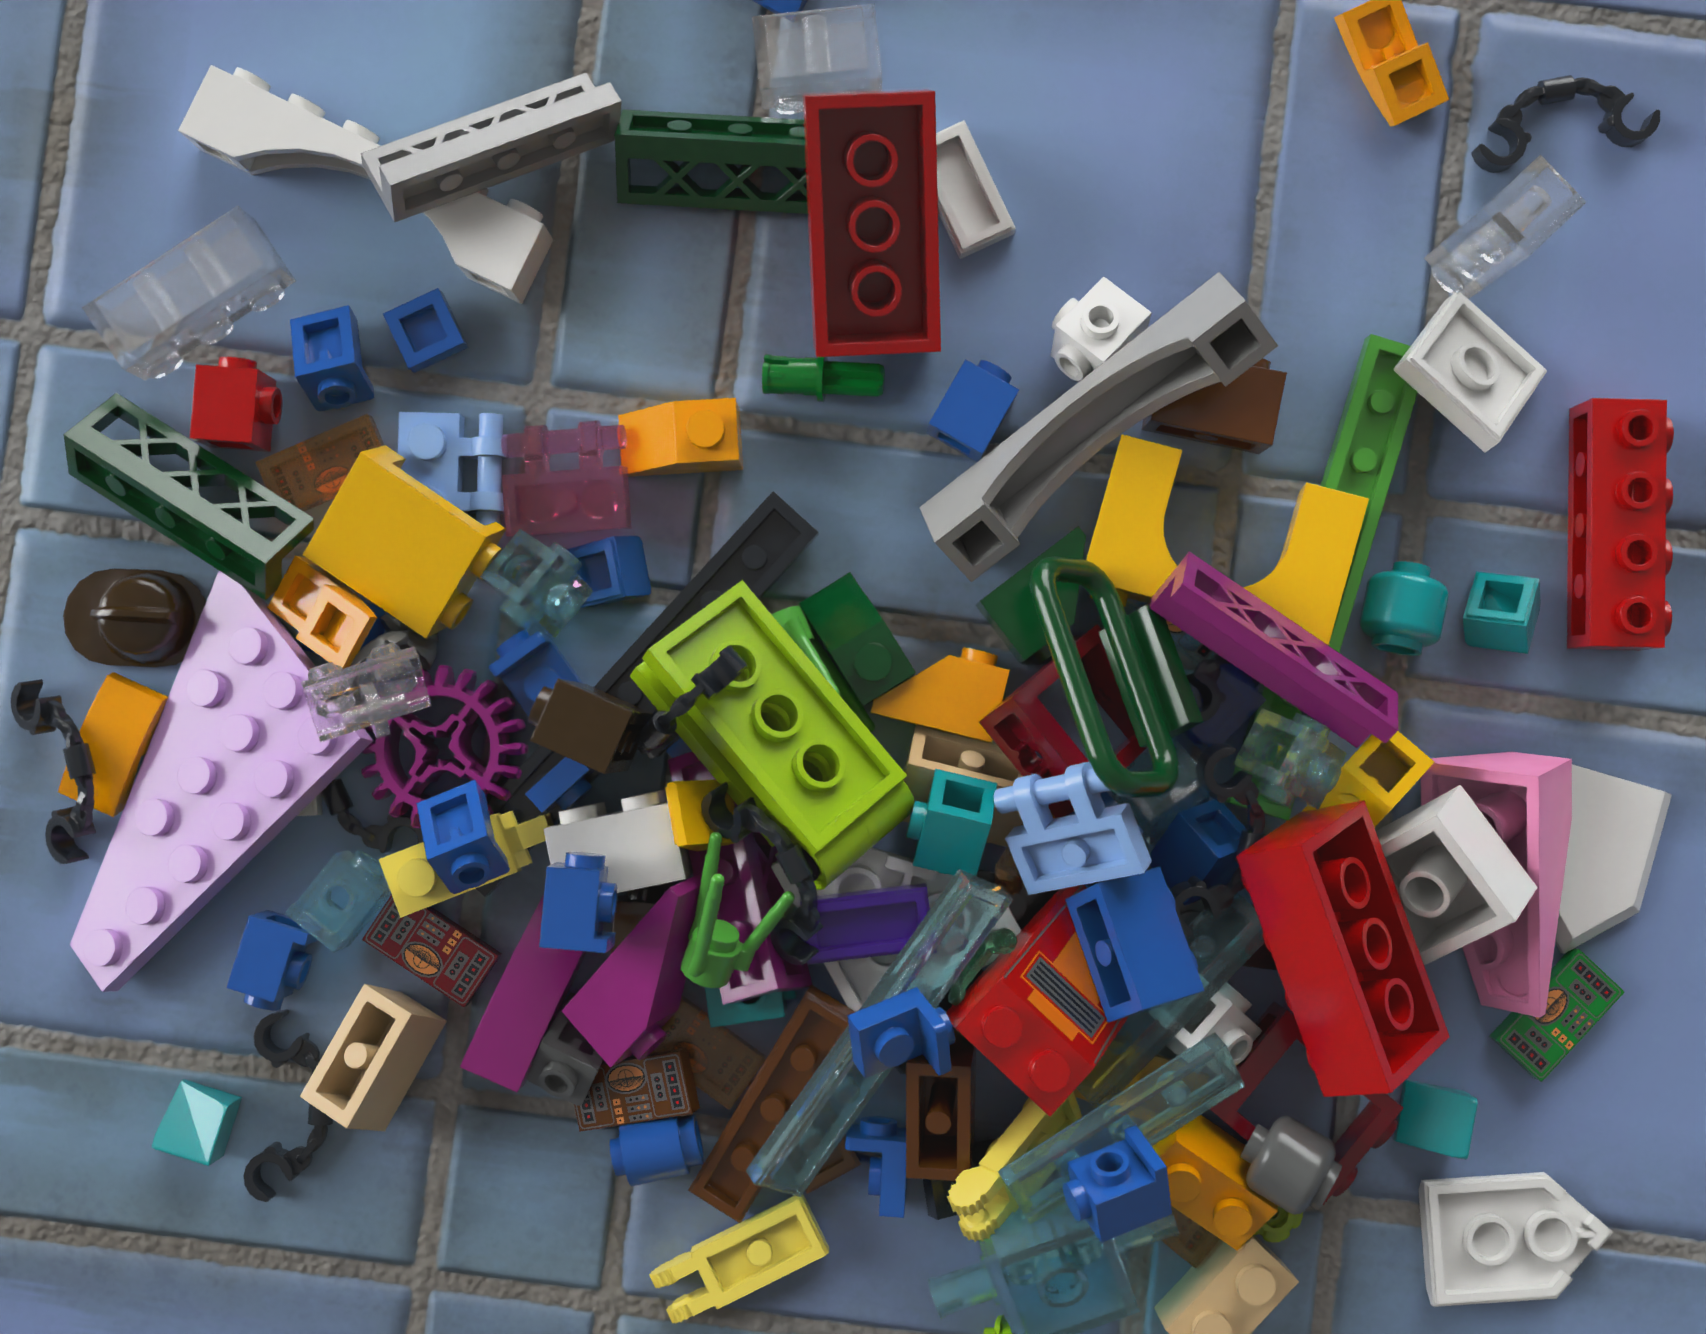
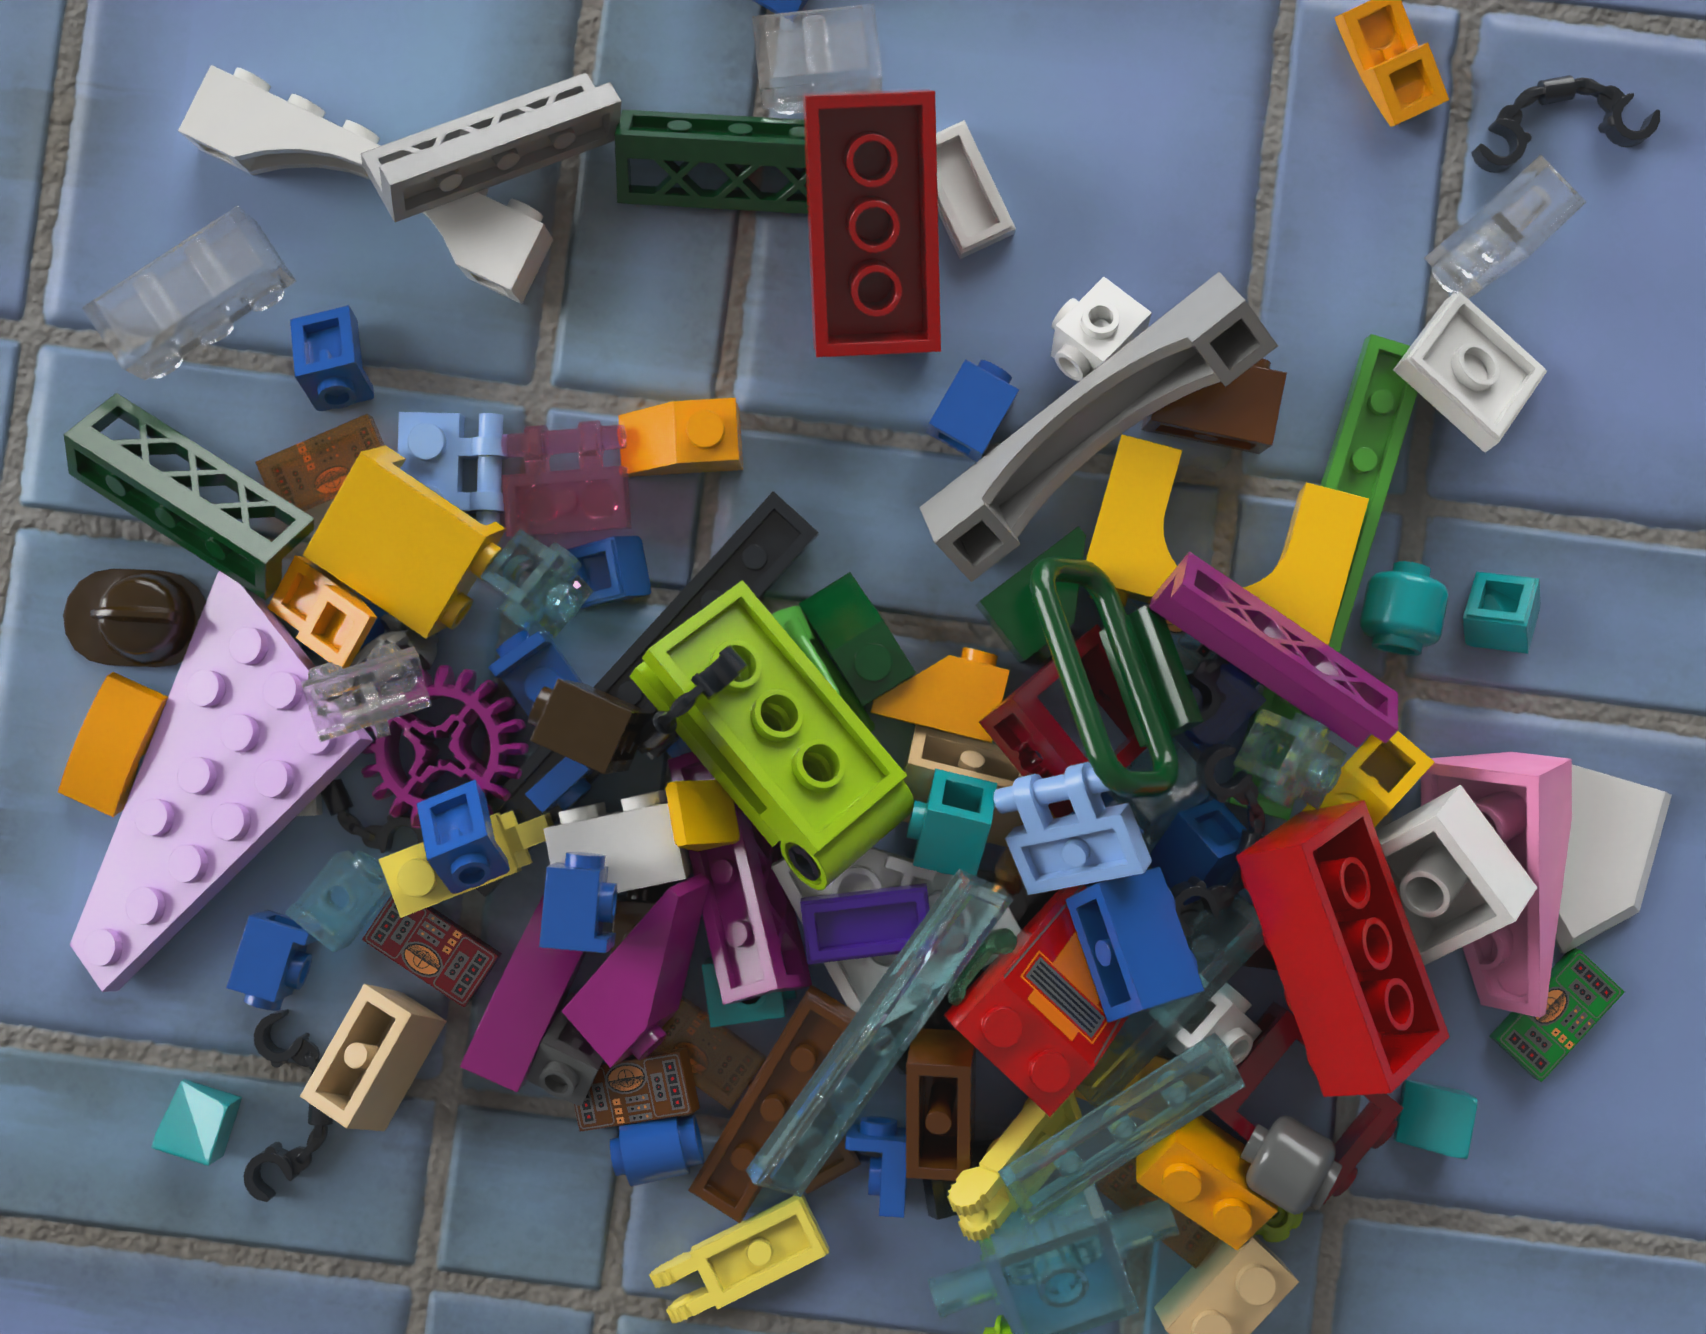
(41, 717): black piece -> none
(234, 405): red brick -> none
(425, 330): blue plate -> none
(713, 942): bright green plant -> none
(796, 921): black piece -> none
(820, 377): green axle -> none
(900, 1031): blue bracket -> none
(1118, 1187): blue brick -> none
(1502, 1238): white tile -> none
(1618, 524): red brick -> none

